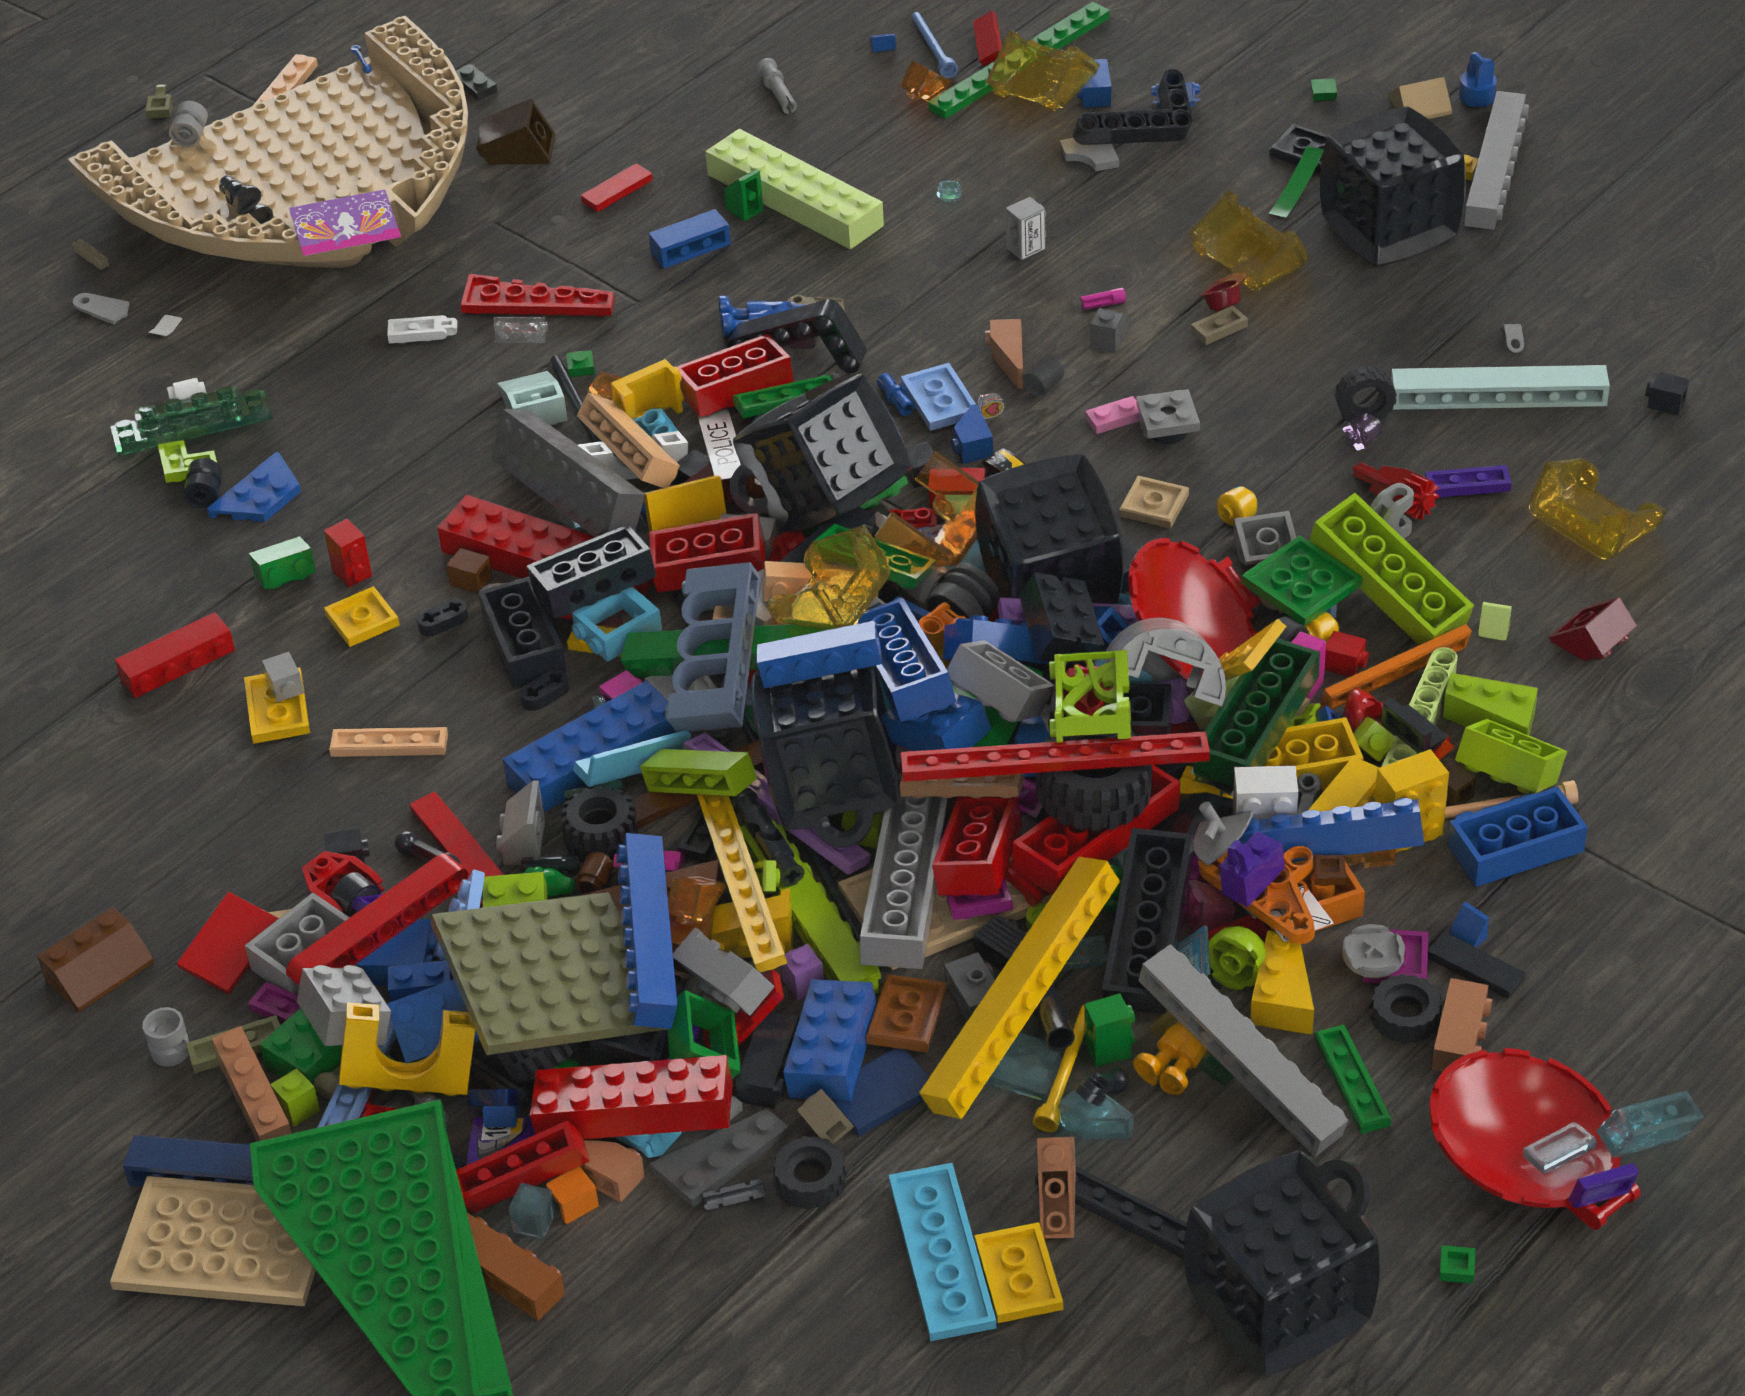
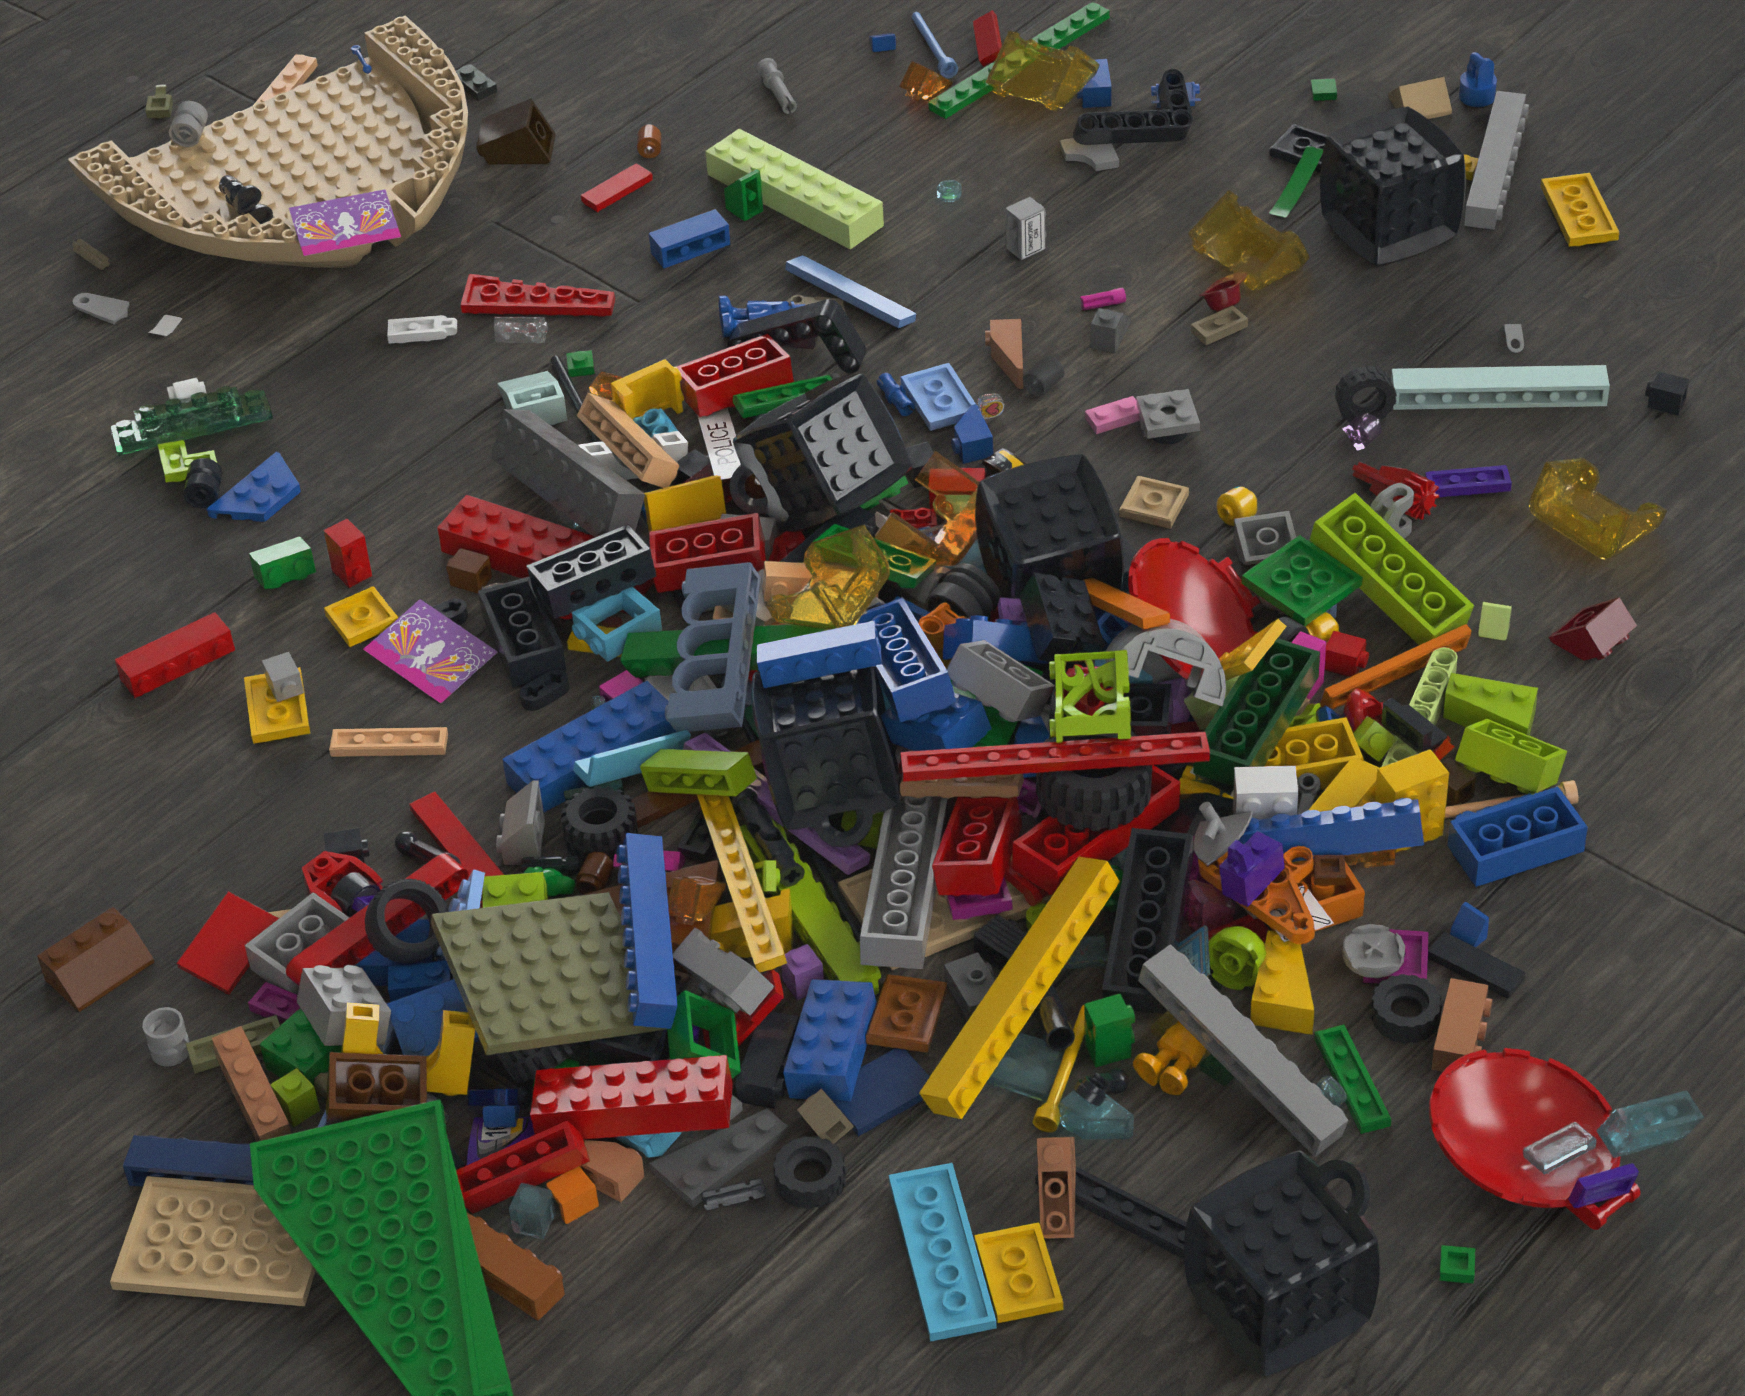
(373, 1084): none -> reddish brown slope
(378, 932): none -> black tyre
(430, 651): none -> sticker
(649, 141): none -> dark orange brick
(850, 291): none -> medium blue tile
(1125, 606): none -> orange tile
(1332, 1090): none -> clear light blue tile
(1579, 209): none -> yellow plate

